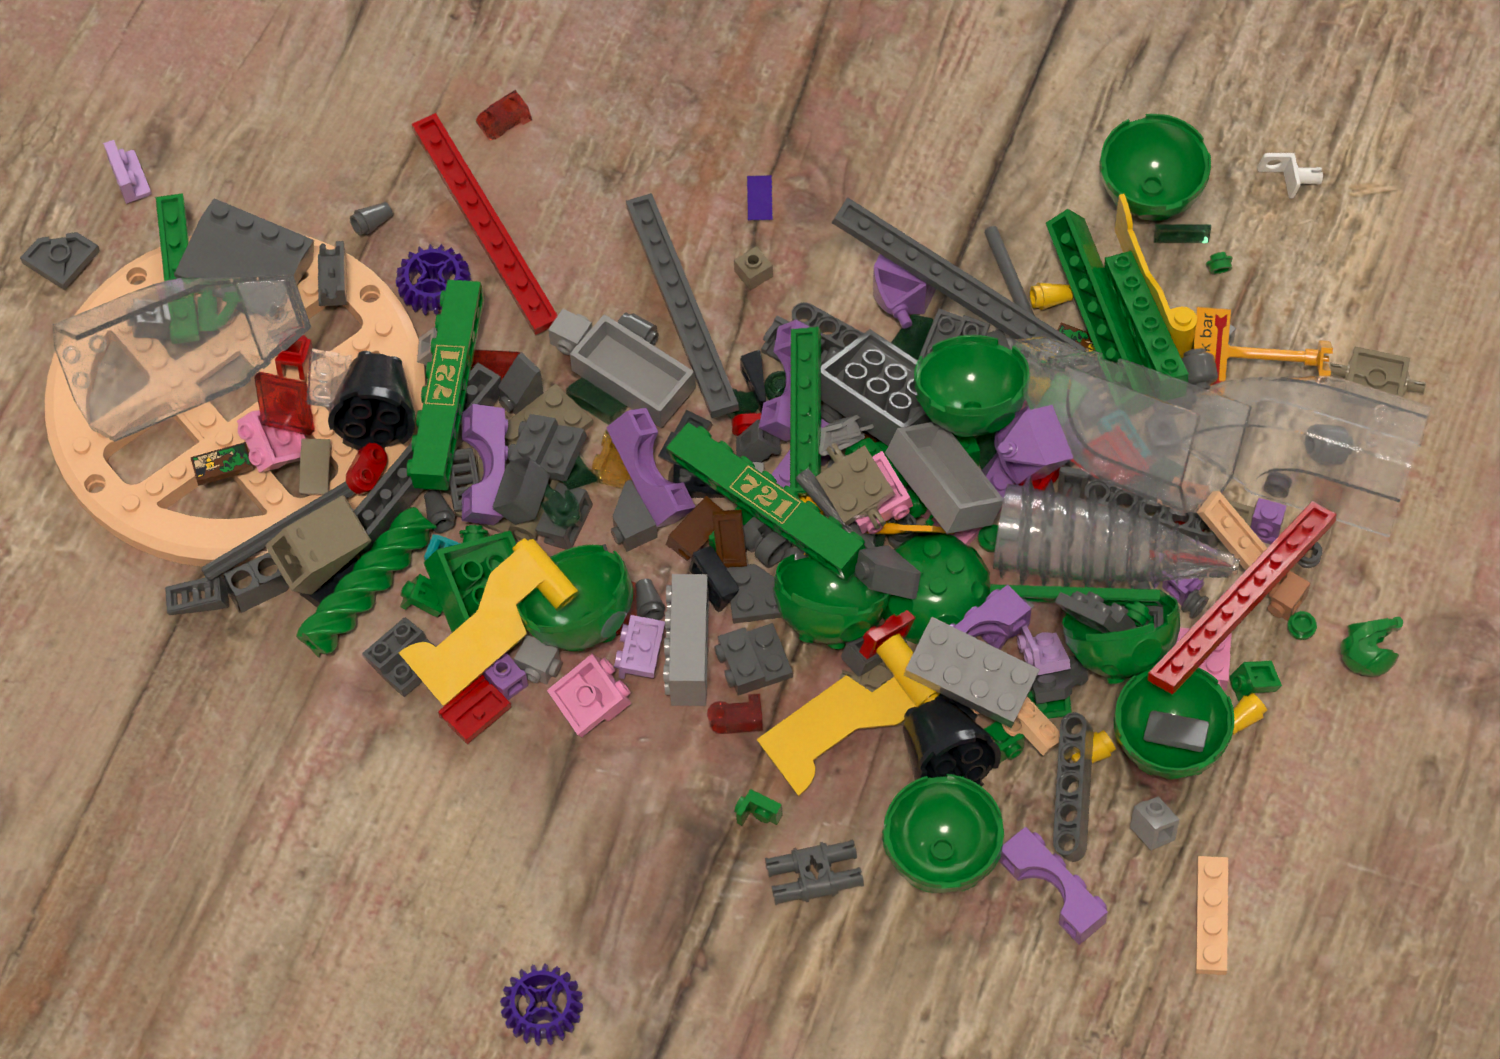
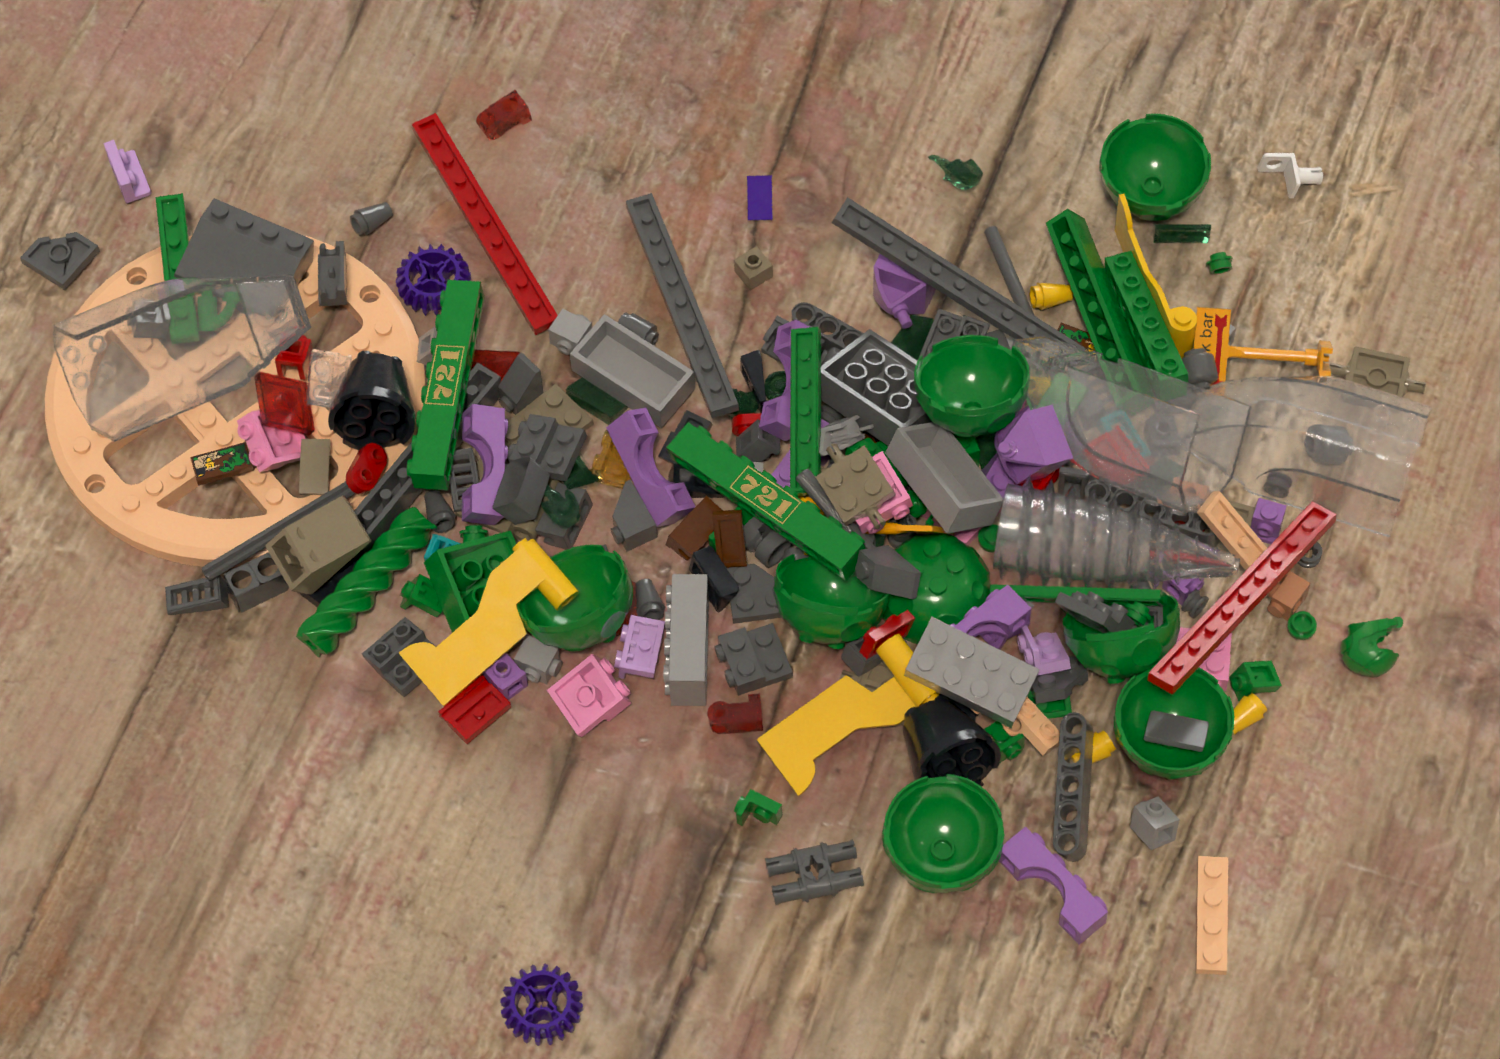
(961, 174): none -> clear green piece

